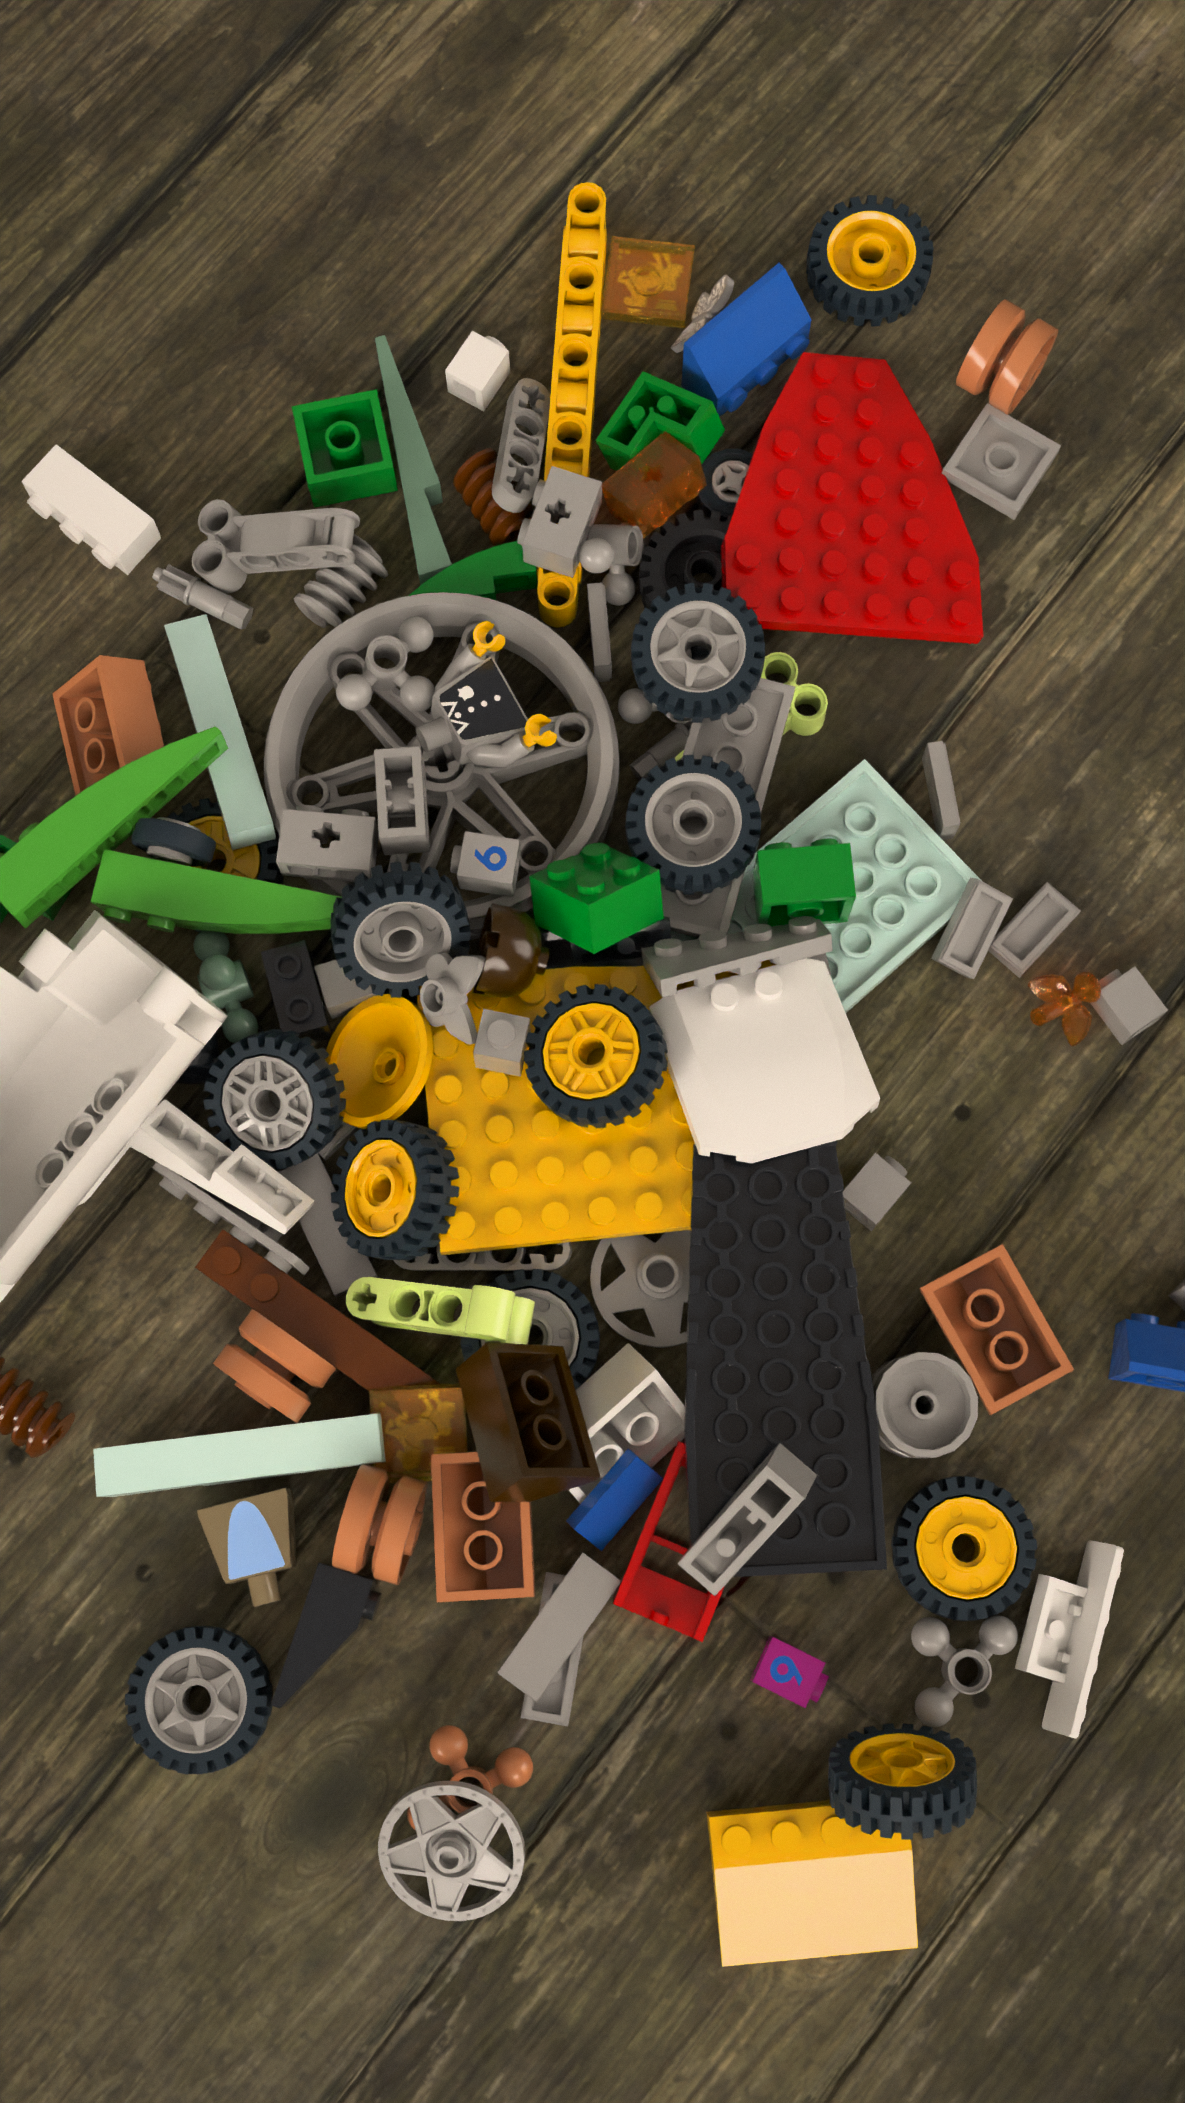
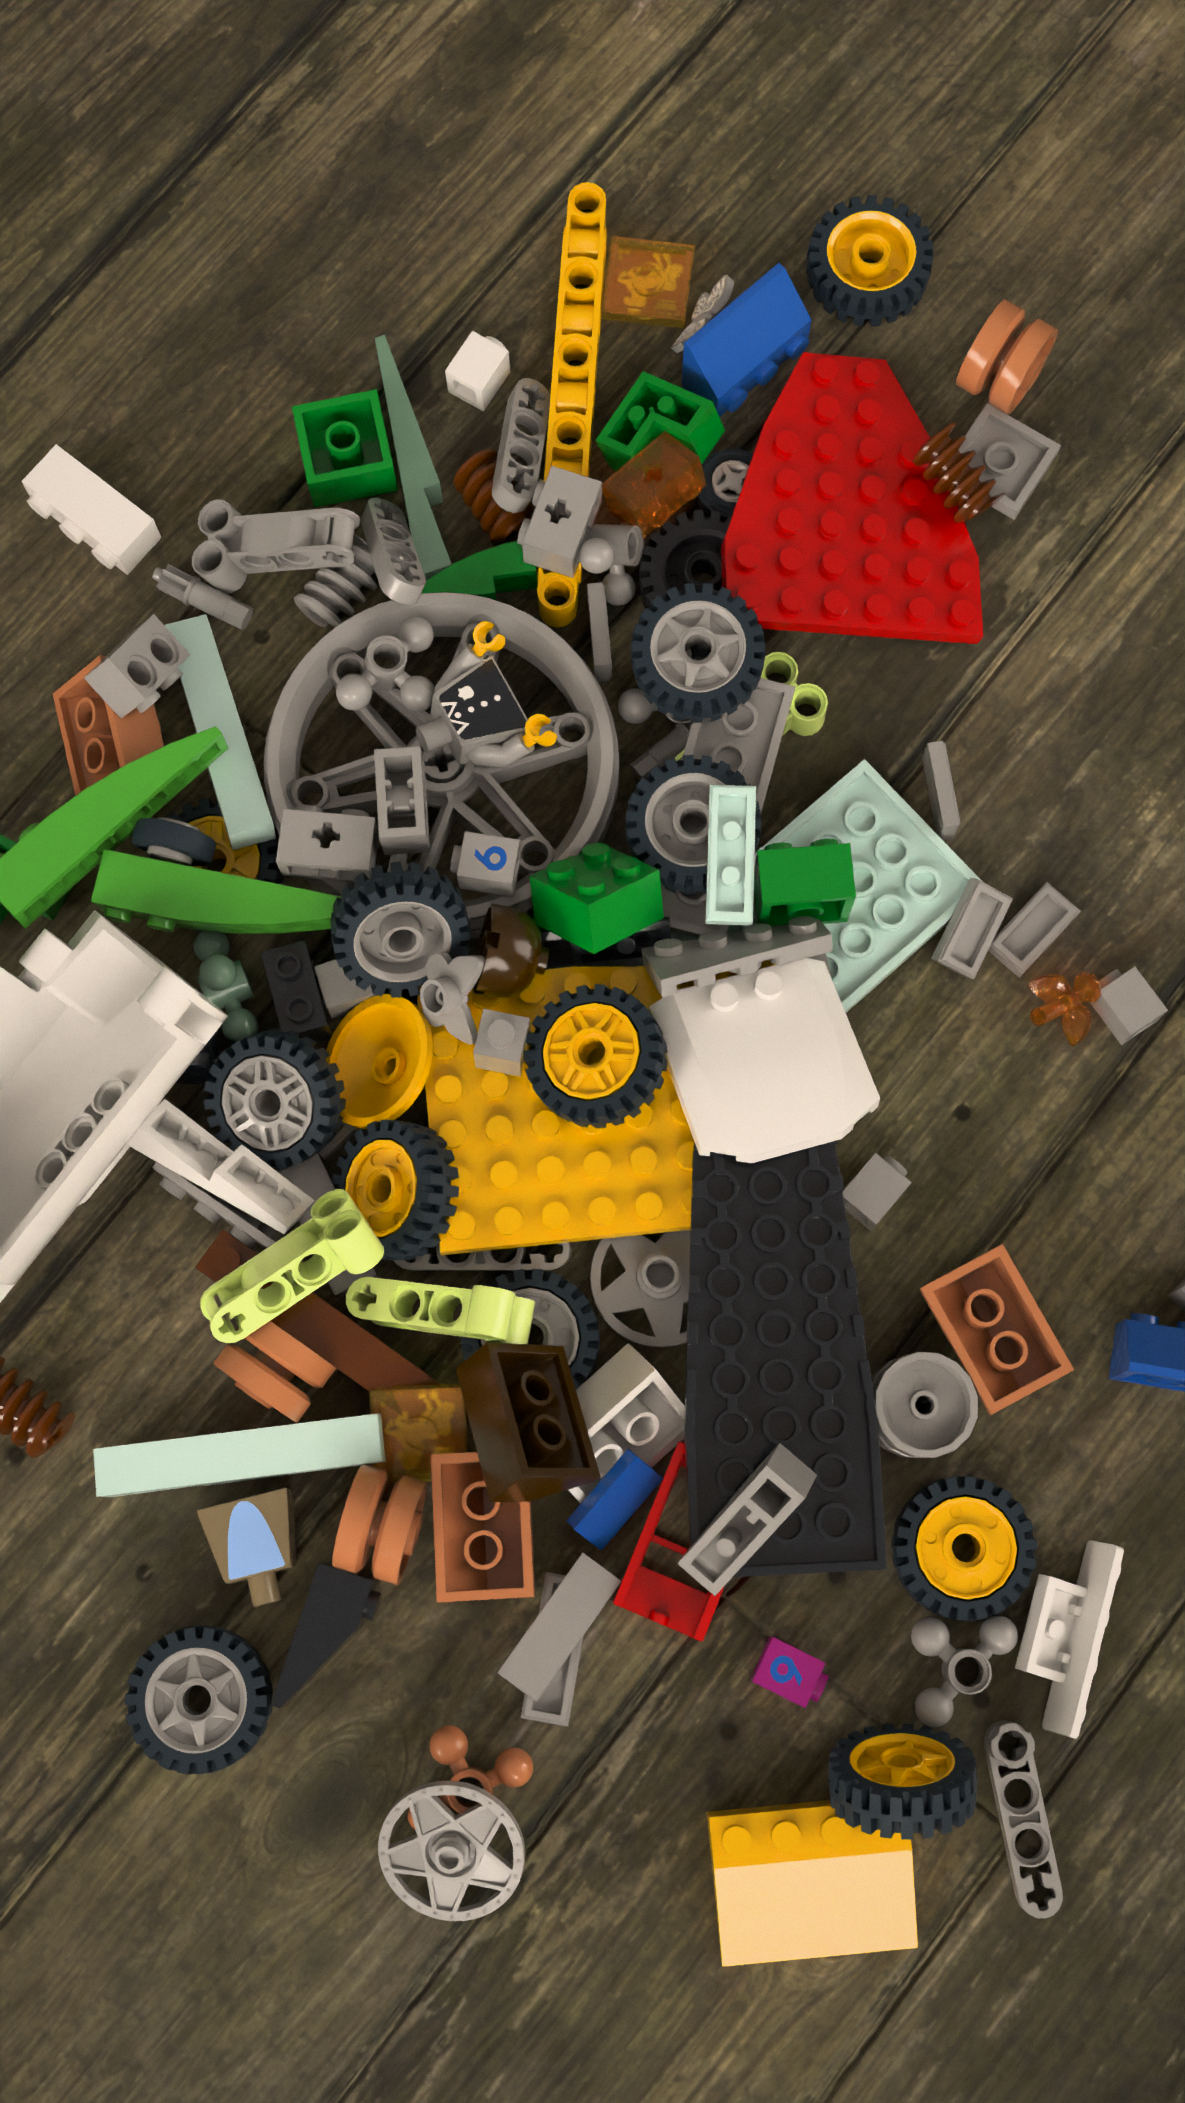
(138, 667): none -> light grey brick
(335, 1236): none -> yellowish green piece
(392, 551): none -> light grey beam
(731, 855): none -> light aqua tile
(956, 475): none -> reddish brown piece
(1029, 1816): none -> light grey beam

